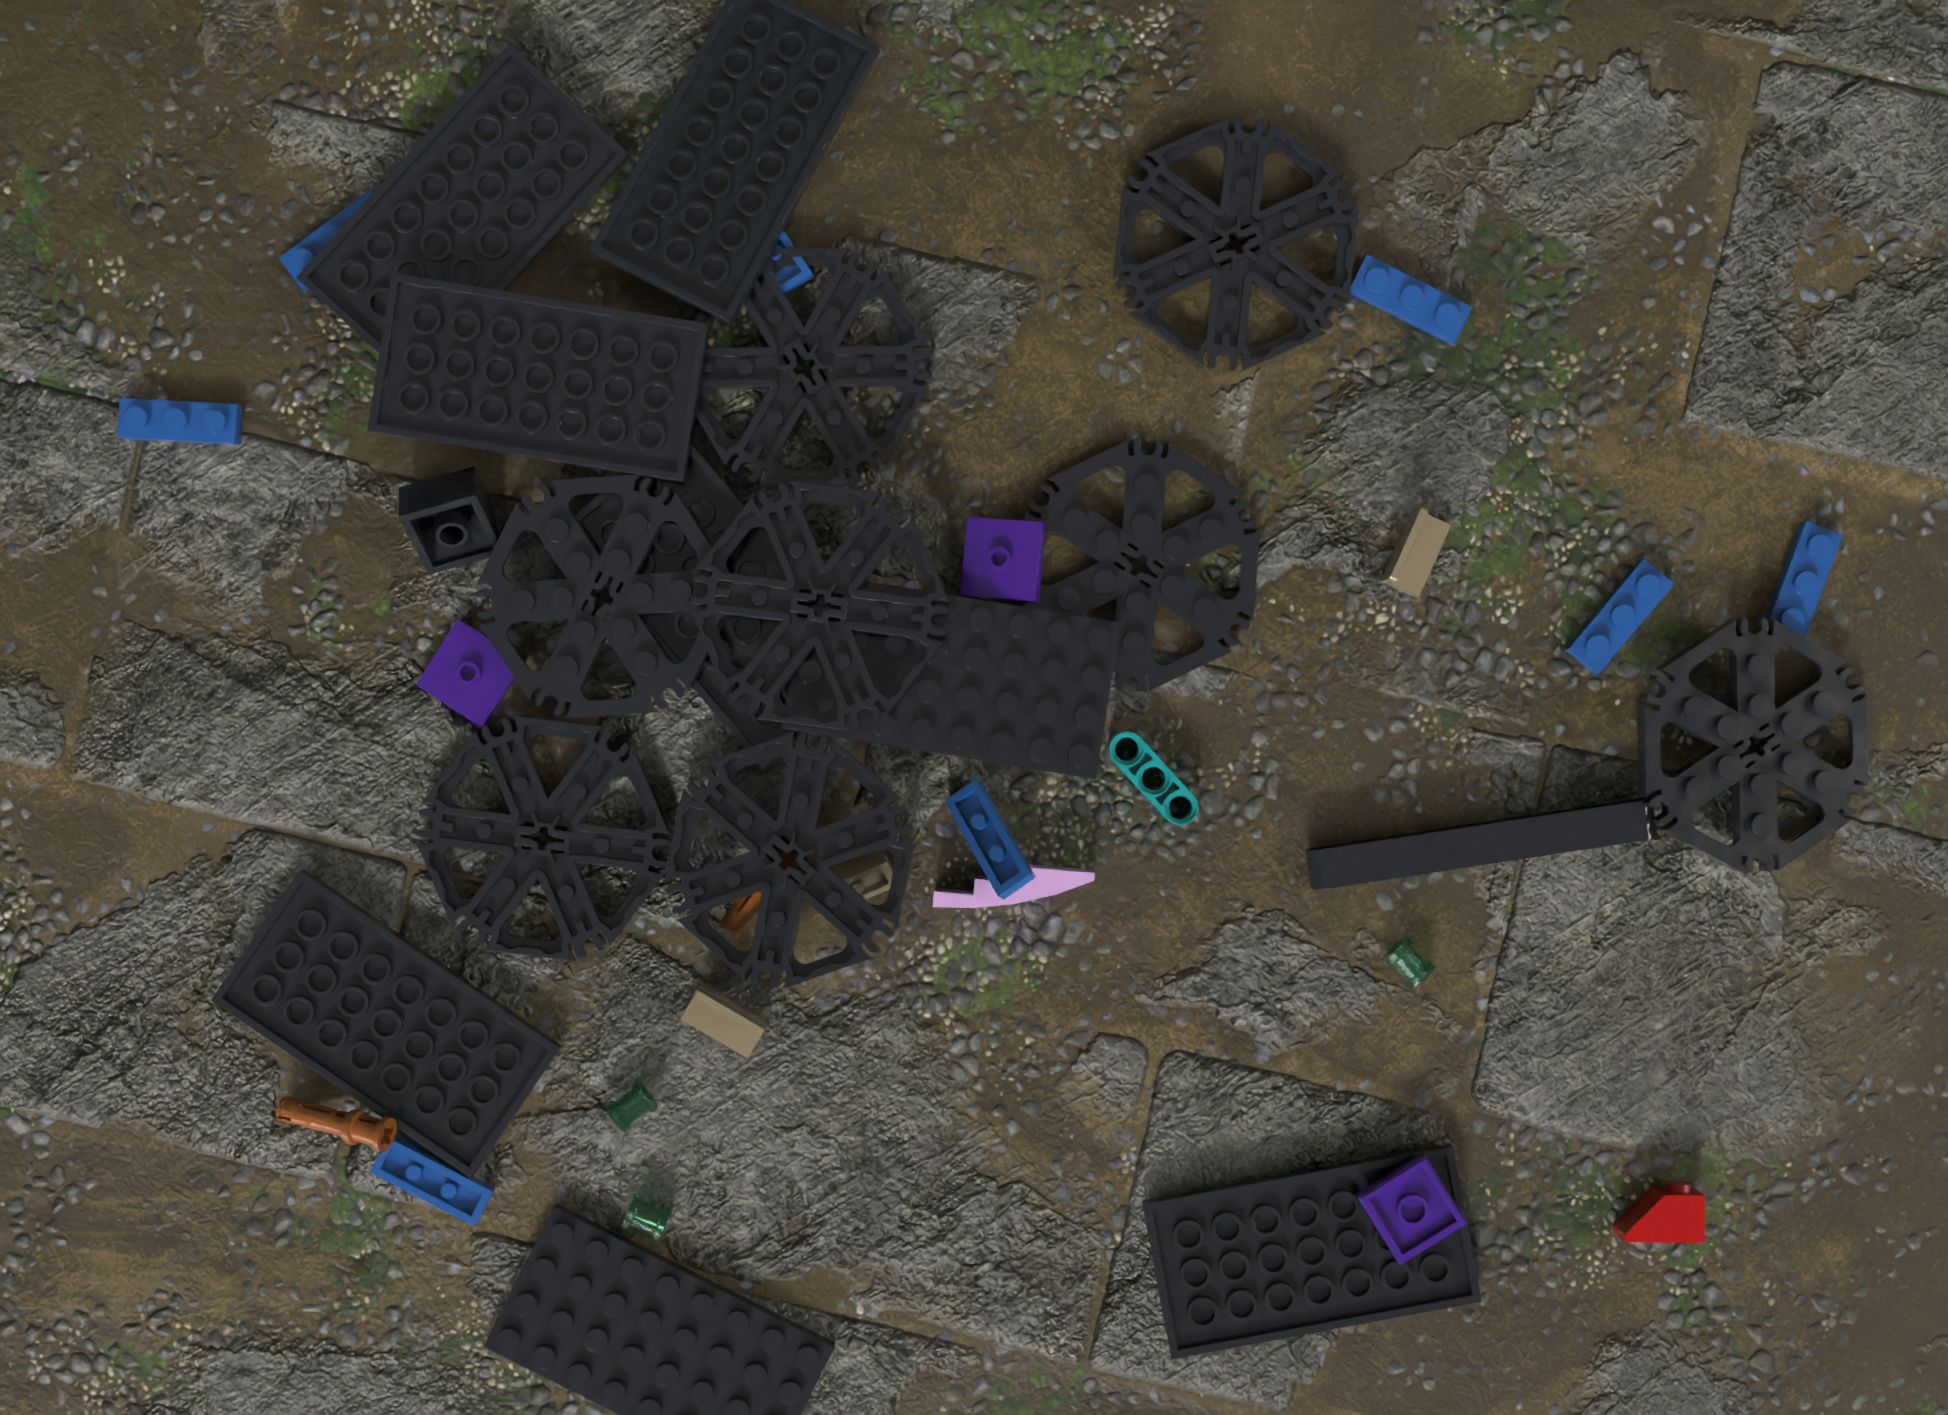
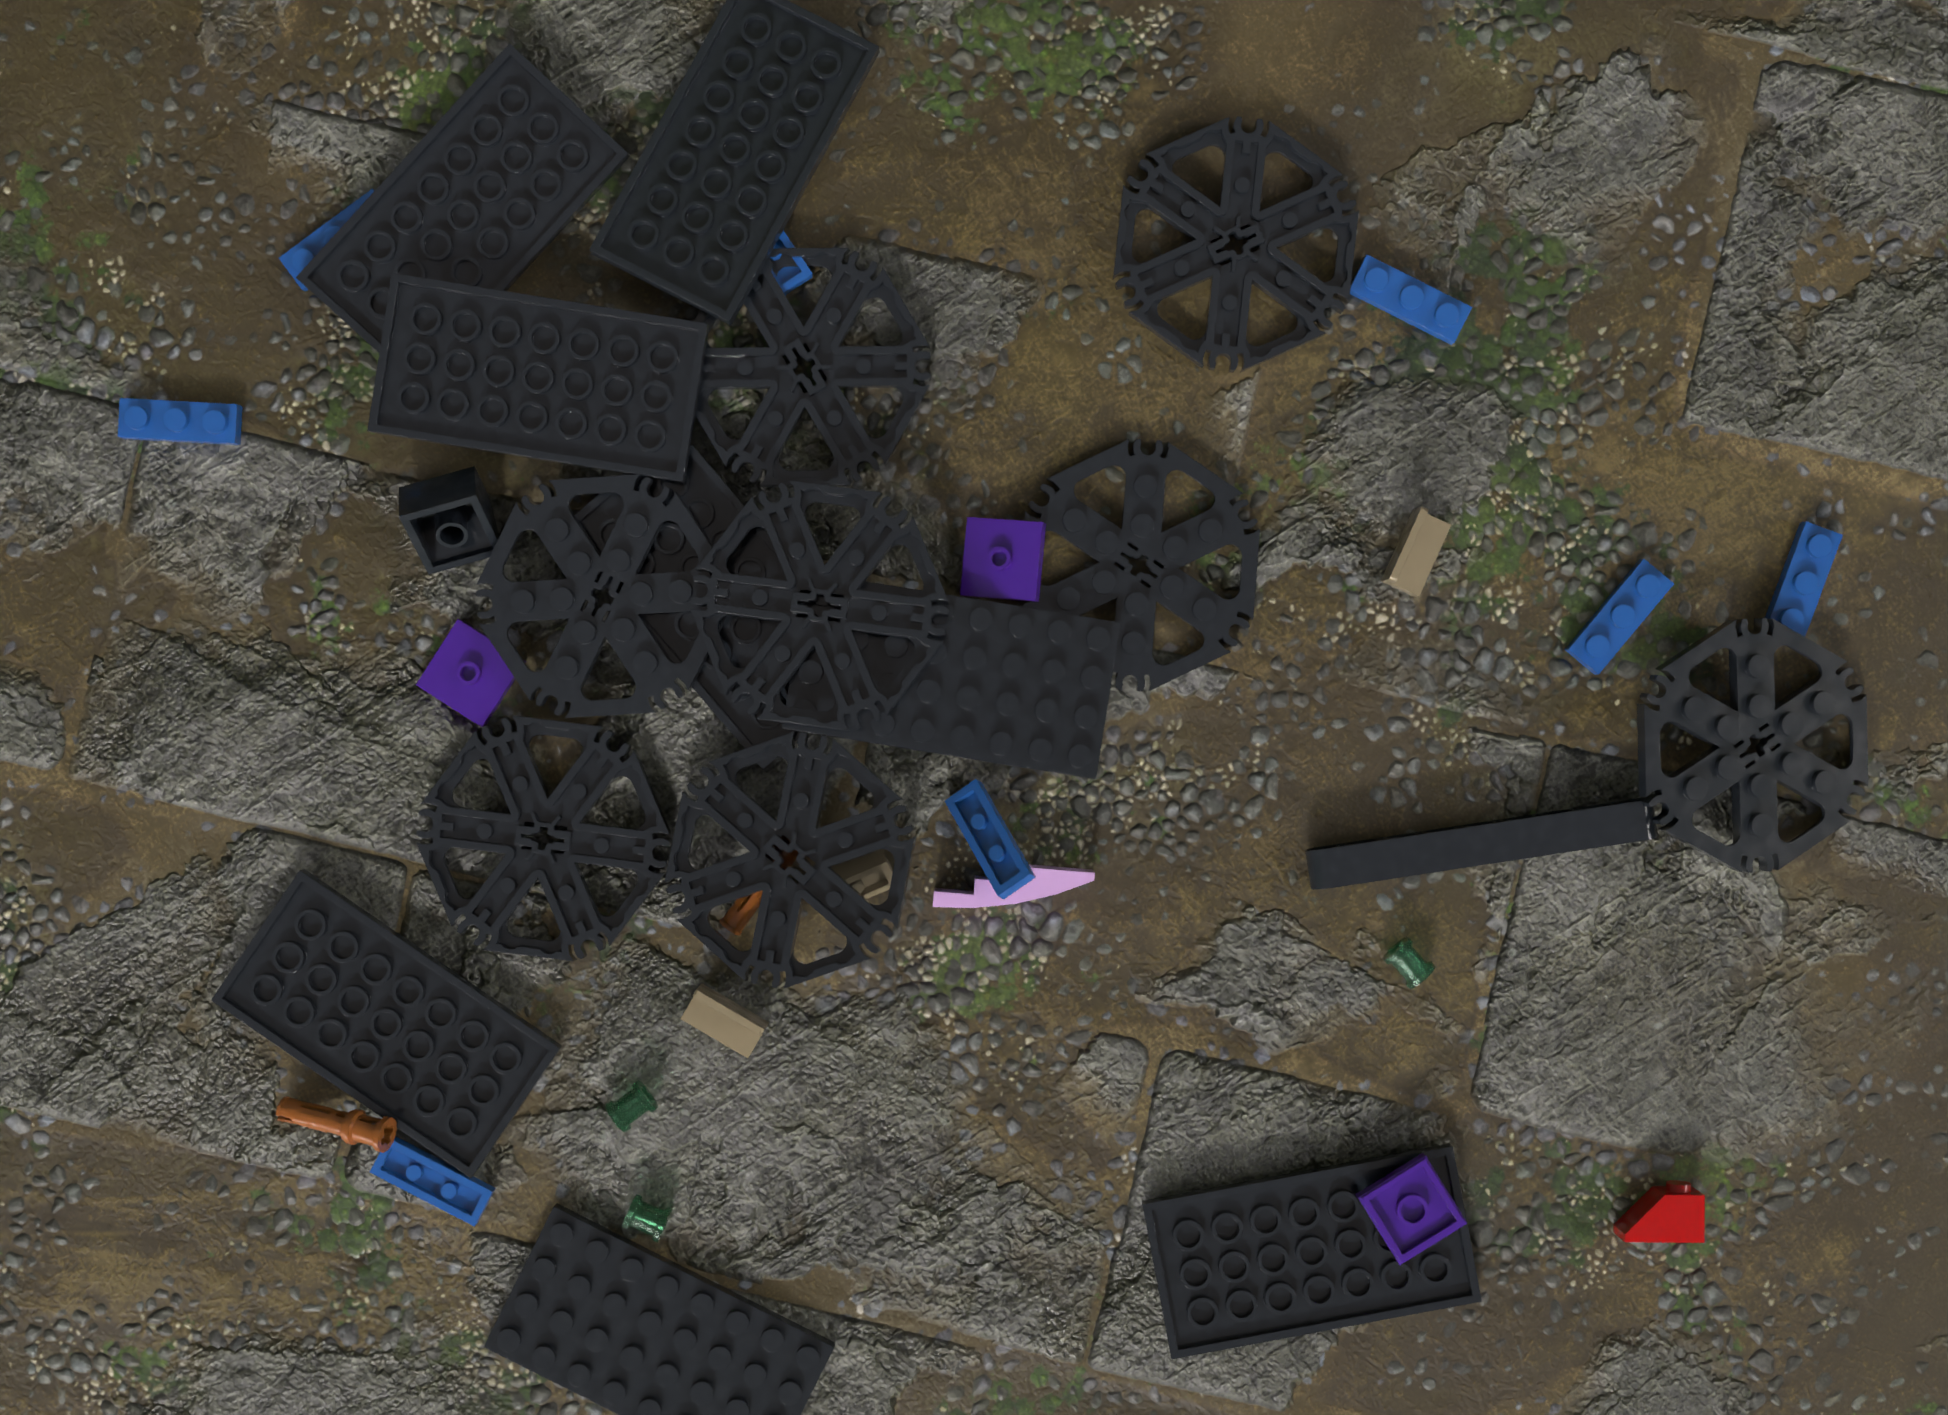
(1166, 791): teal beam -> none

